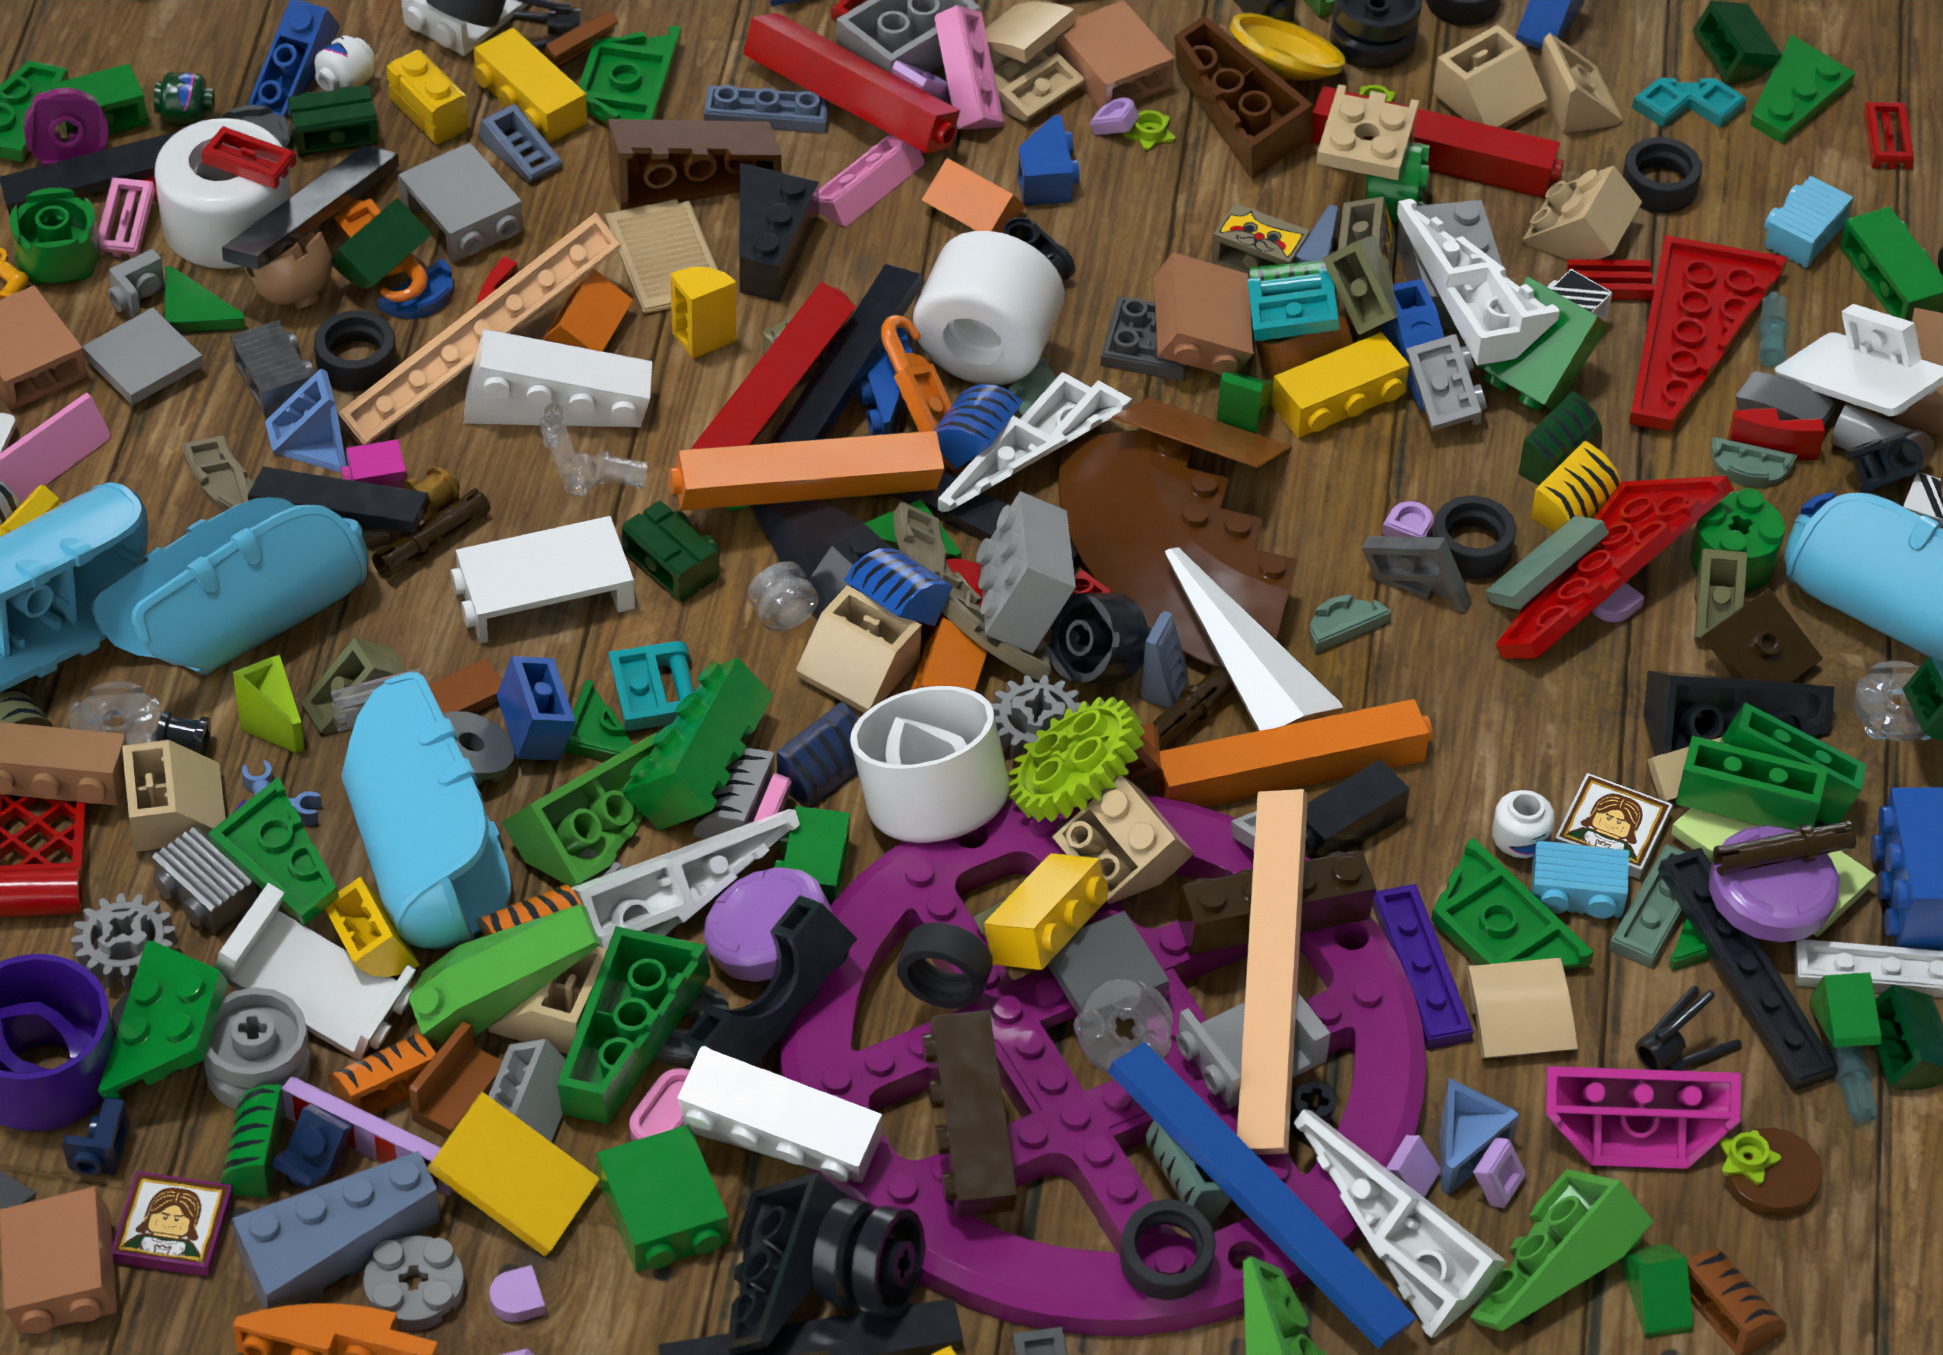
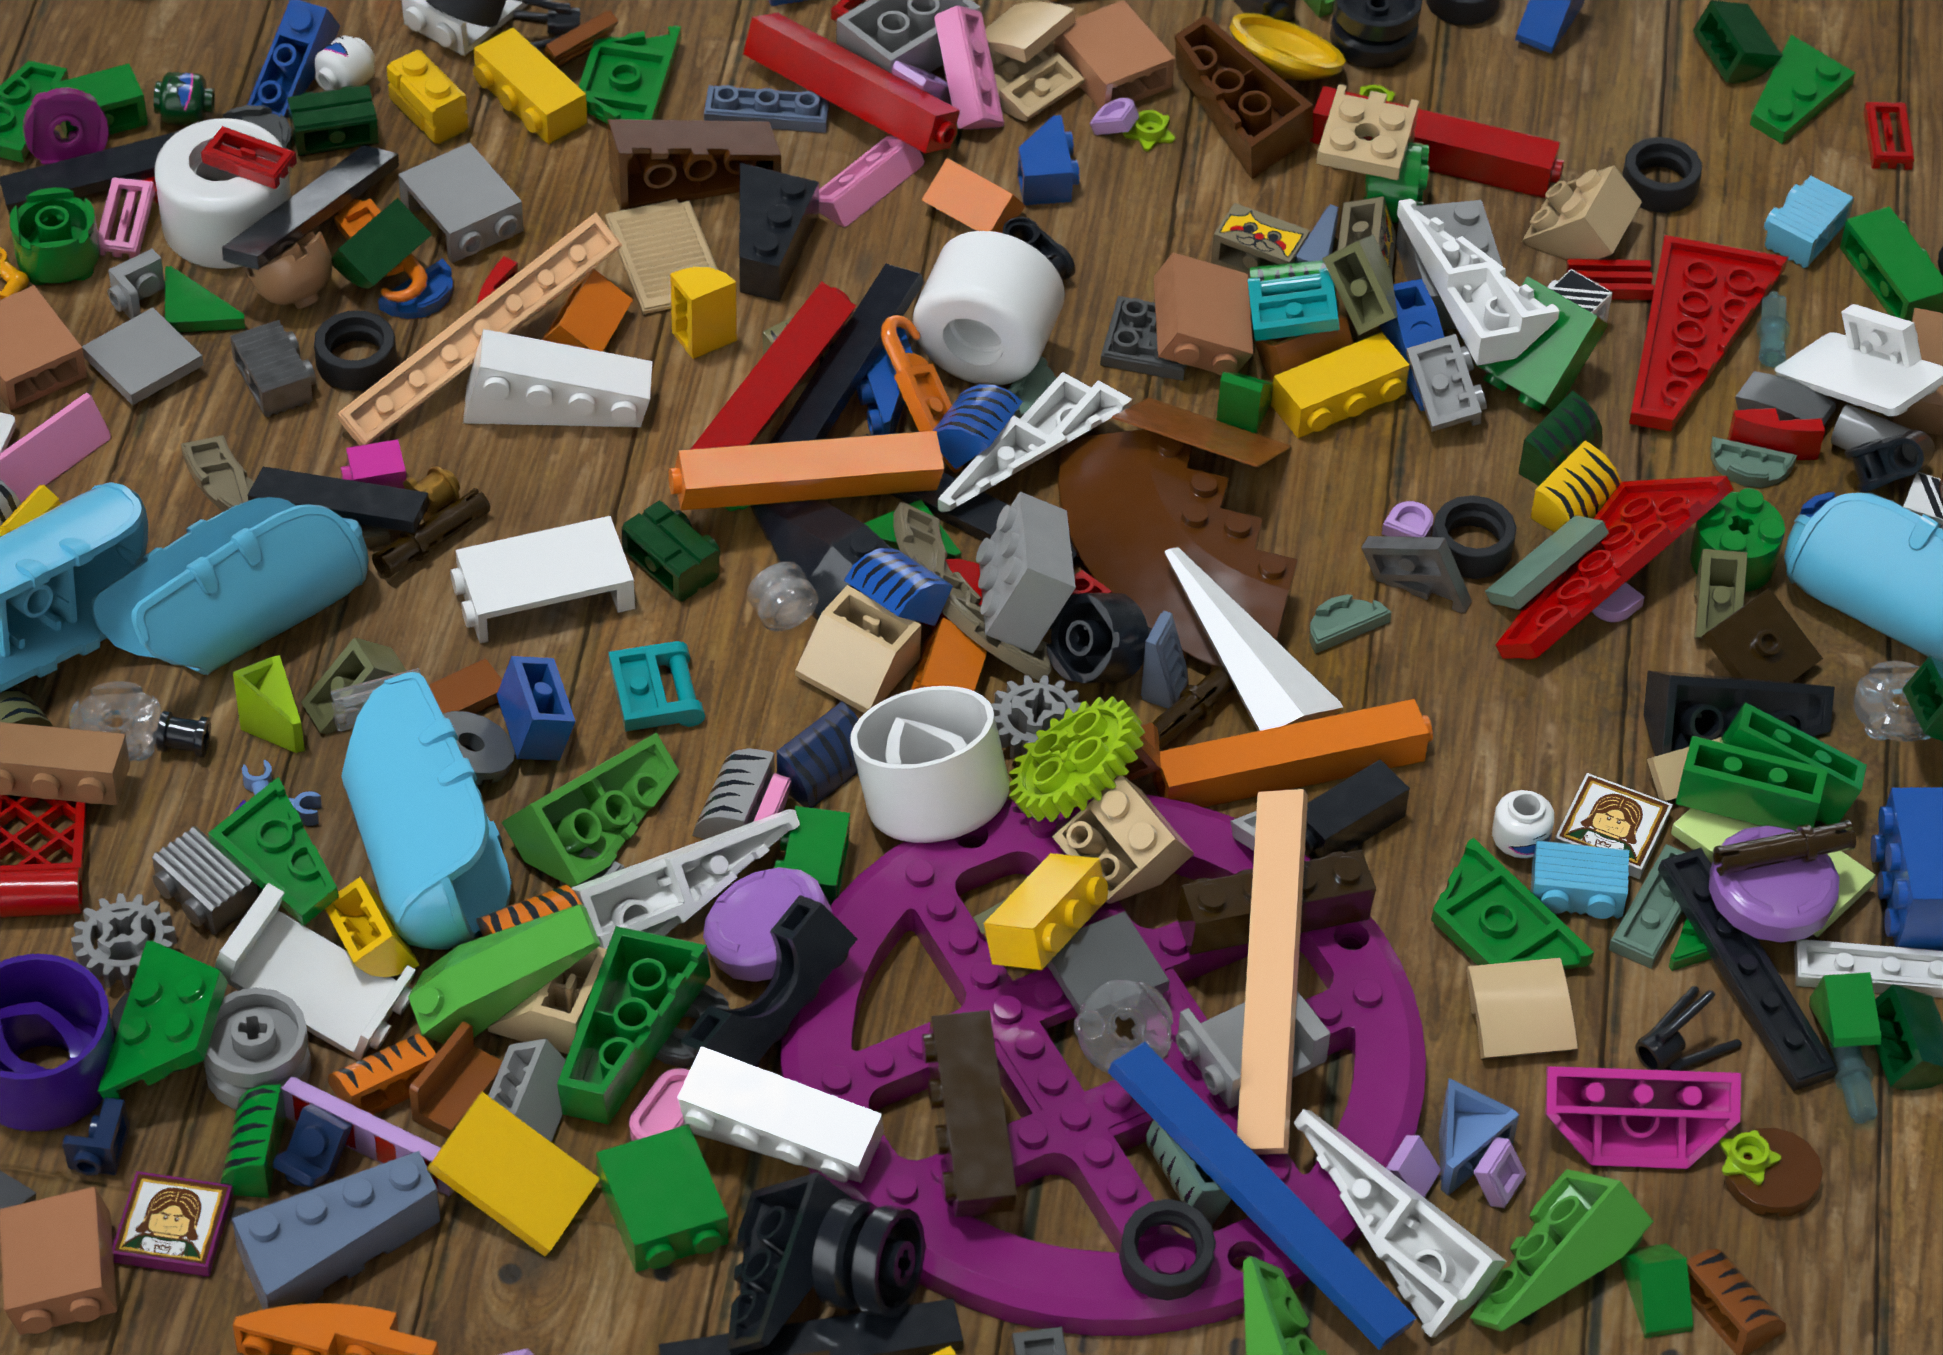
(170, 792): tan slope -> none
(309, 426): medium blue slope -> none
(414, 1257): light grey plate -> none
(513, 120): sand blue slope -> none
(516, 1295): lavender tile -> none
(580, 470): clear pin -> none
(597, 729): green tile -> none
(698, 745): green wedge -> none
(951, 945): black tyre -> none
(1304, 1099): black bush -> none
(1413, 939): dark purple tile -> none
(1489, 80): tan slope -> none
(1575, 89): tan slope -> none
(1709, 98): teal tile -> none

